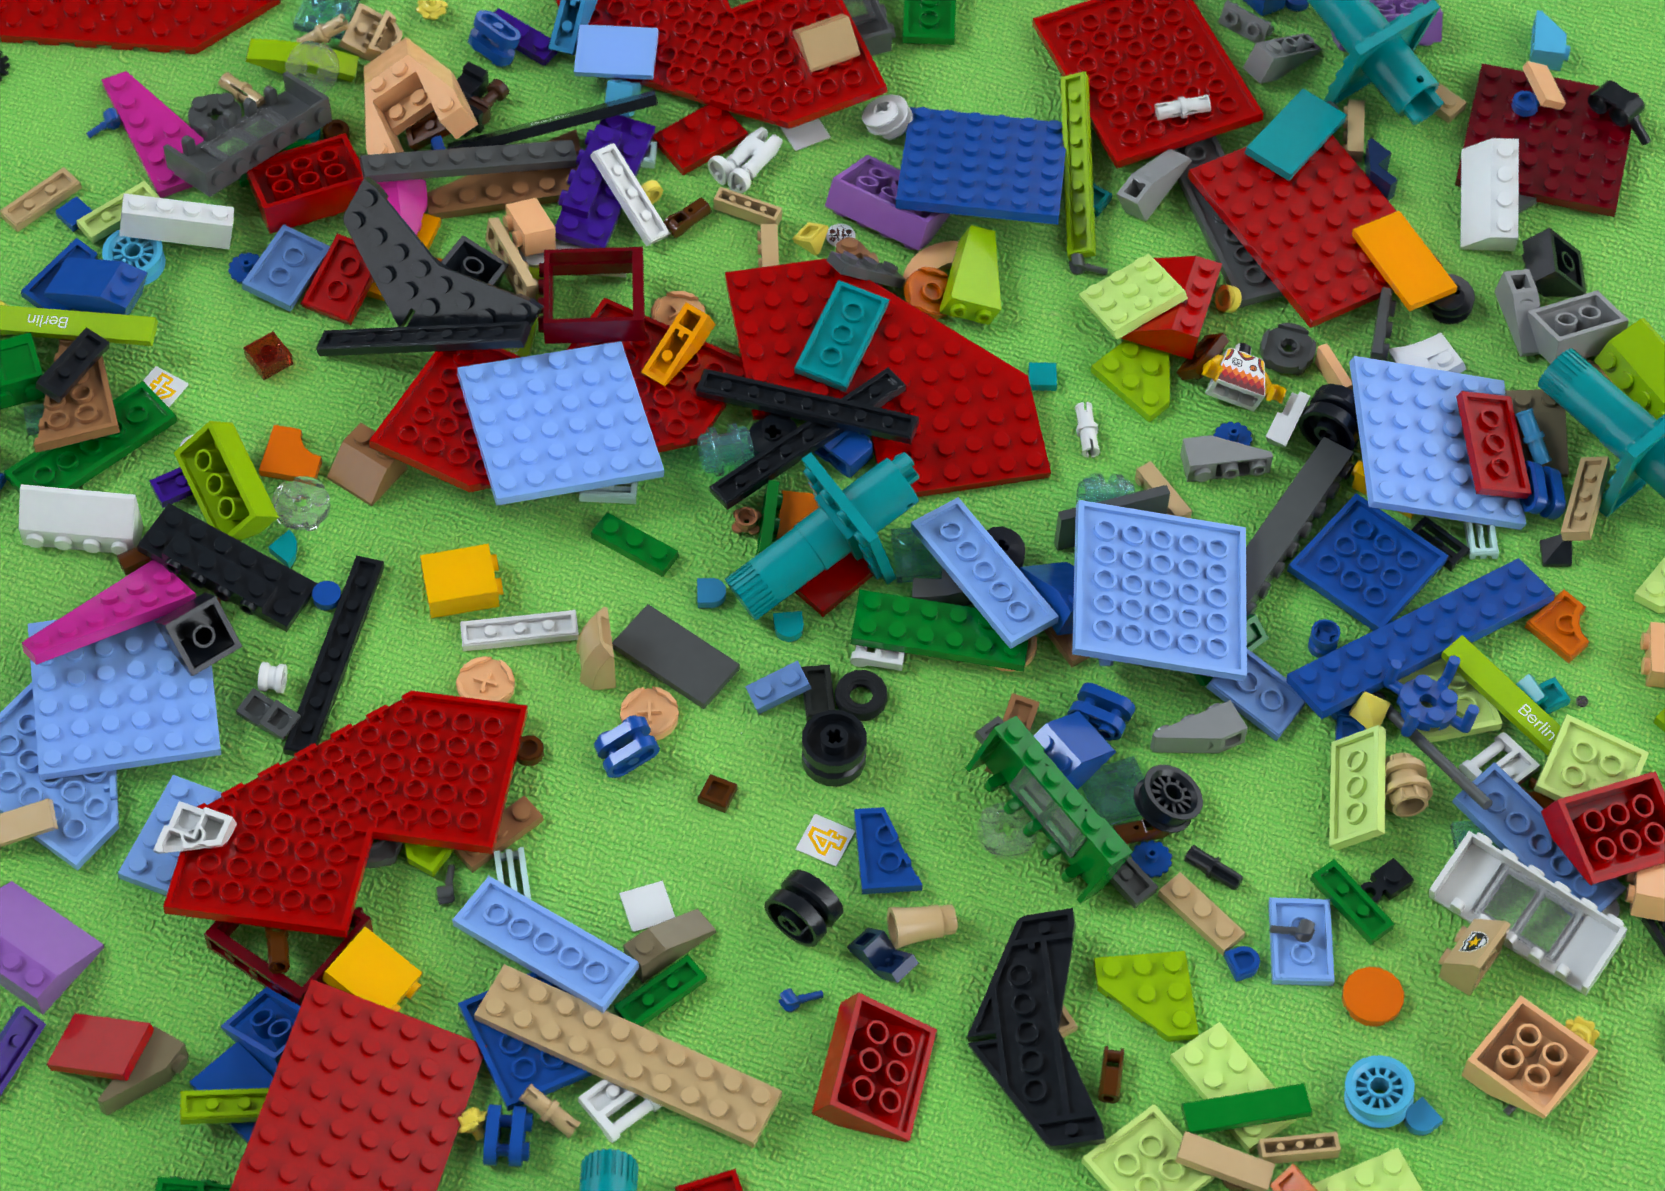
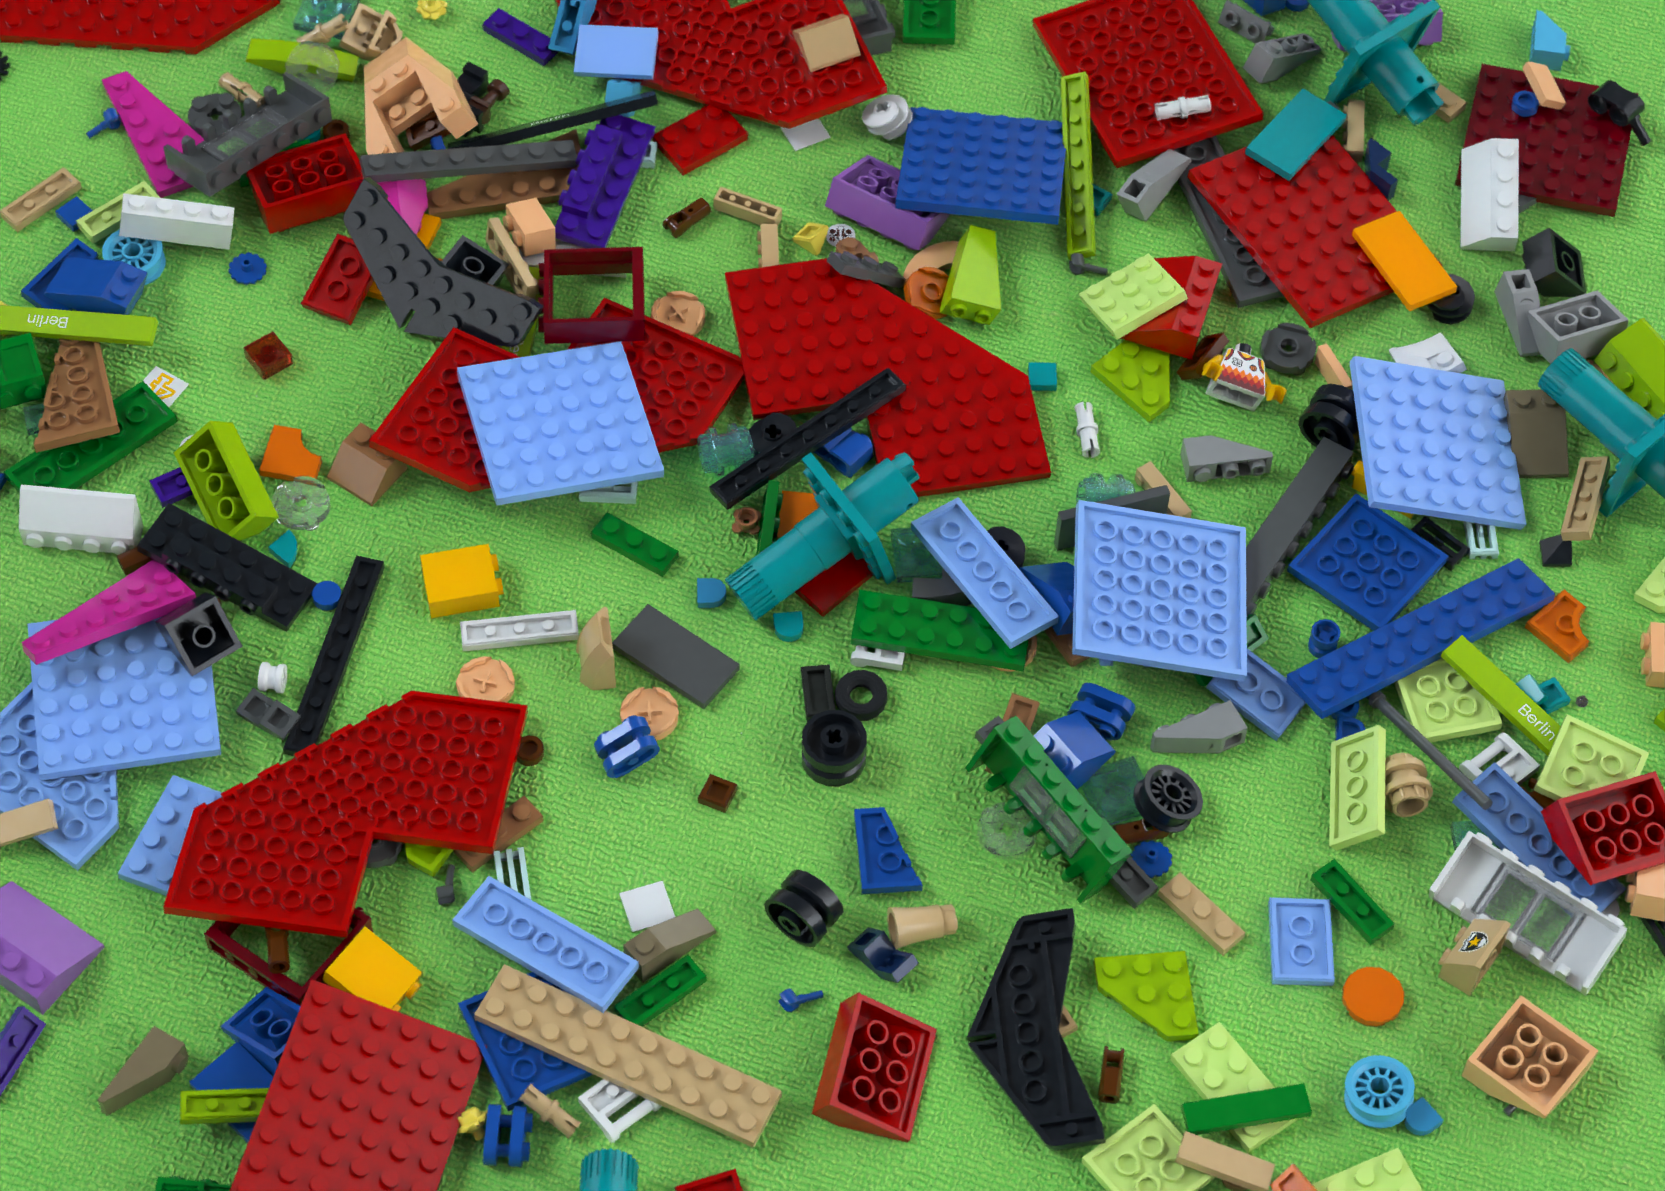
(72, 365): black plate -> none
(100, 1047): red tile -> none
(194, 829): white slope -> none
(285, 268): medium blue plate -> none
(424, 338): black tile -> none
(494, 38): blue brick -> none
(630, 194): white tile -> none
(653, 190): light yellow tile -> none
(679, 344): light orange slope -> none
(751, 147): white piece -> none
(778, 687): medium blue plate -> none
(807, 406): black tile -> none
(825, 840): white sticker -> none
(841, 336): teal tile -> none
(1213, 867): black axle -> none
(1228, 298): light yellow tile -> none
(1234, 432): blue piece -> none
(1242, 962): blue tile -> none
(1285, 422): white slope -> none
(1299, 1148): tan piece -> none
(1302, 933): dark grey hand -> none
(1369, 710): light yellow slope -> none
(1382, 327): dark grey tile -> none
(1388, 881): black plate -> none
(1431, 691): blue plate -> none
(1493, 445): red plate -> none
(1533, 436): dark azure pin -> none
(1546, 490): blue brick -> none
(1583, 1029): light yellow plant -> none

